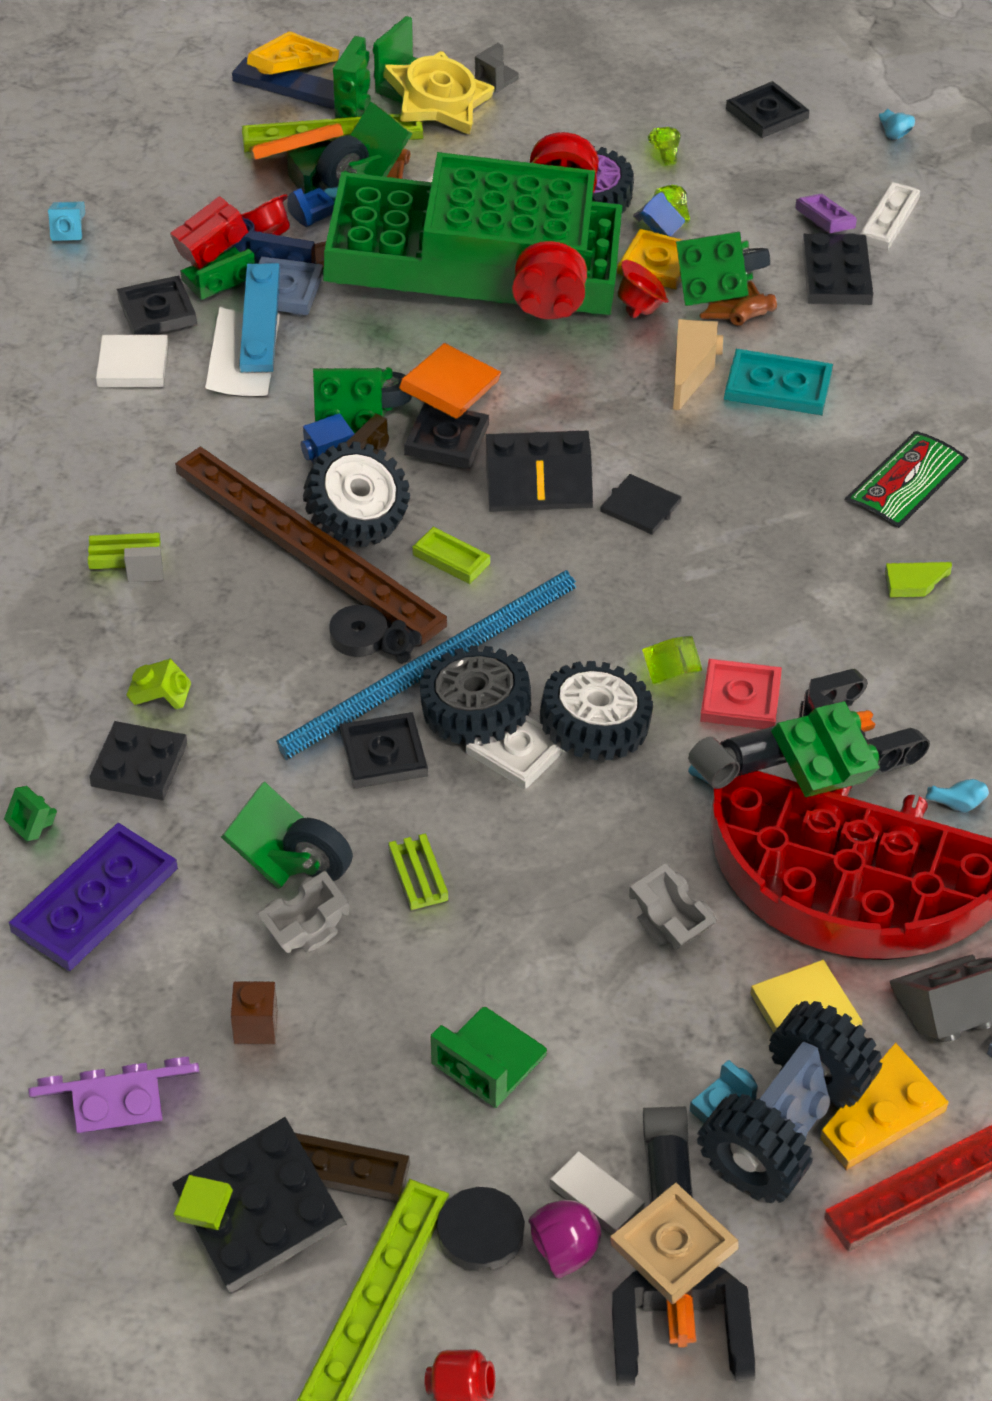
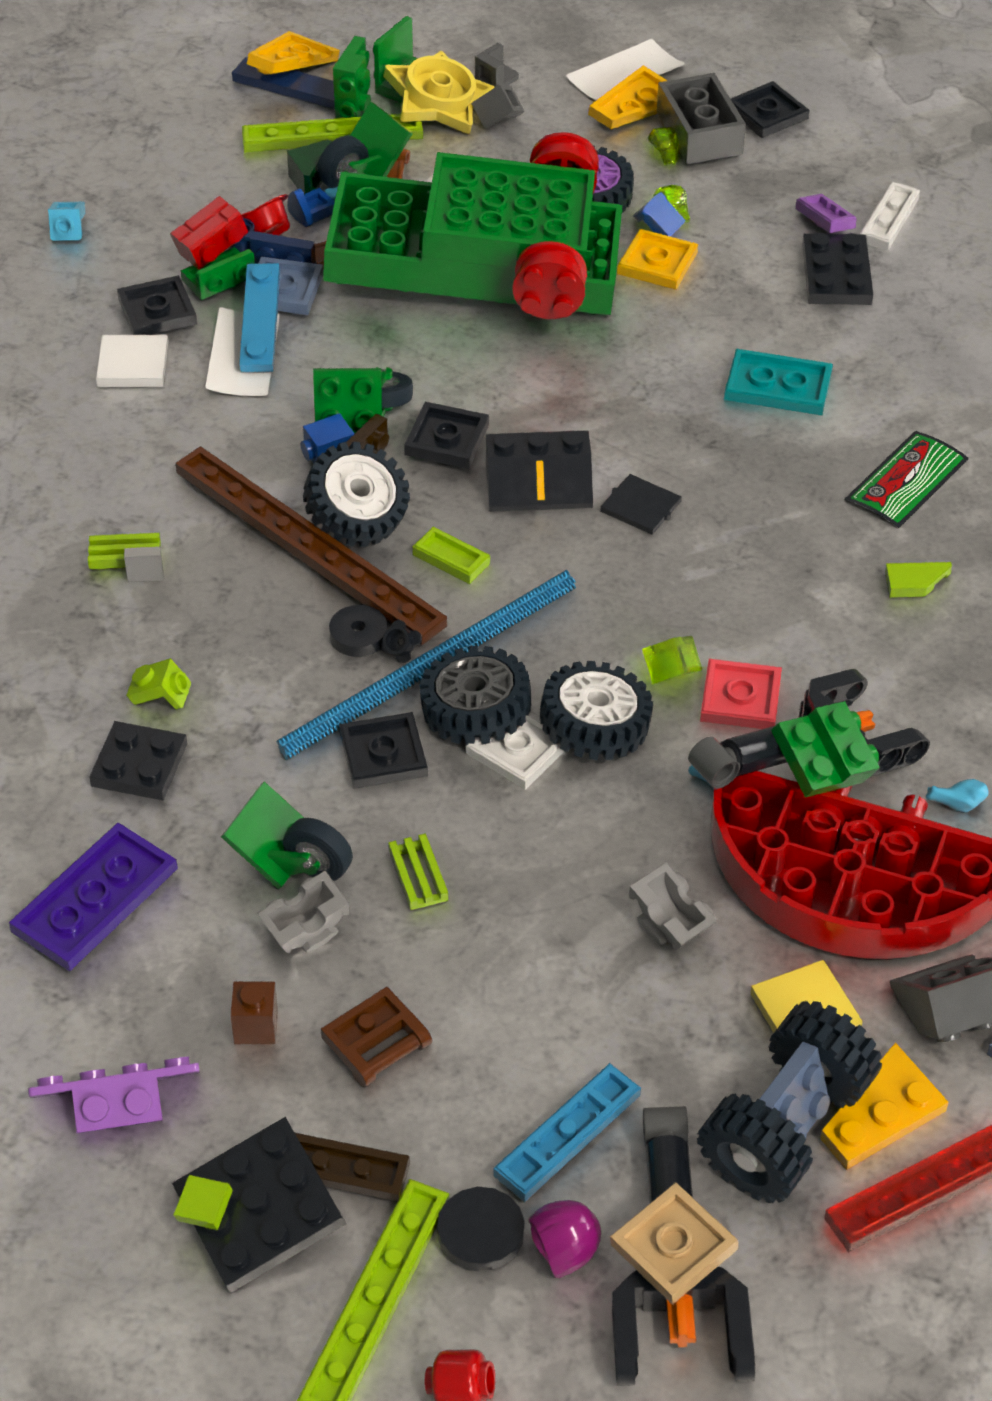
(29, 813): green tile -> none
(296, 141): orange tile -> none
(369, 1026): none -> reddish brown plate
(450, 380): orange tile -> none
(486, 1055): green bracket -> none
(497, 105): none -> dark grey panel
(566, 1132): none -> dark azure plate
(600, 1192): white tile -> none
(607, 73): none -> white sticker
(628, 100): none -> yellow wing
(640, 290): red piece -> none
(695, 357): tan slope -> none
(702, 116): none -> dark grey brick
(718, 267): green plate -> none
(731, 1081): medium azure bracket -> none
(741, 308): dark orange arm -> none
(896, 124): medium azure animal -> none

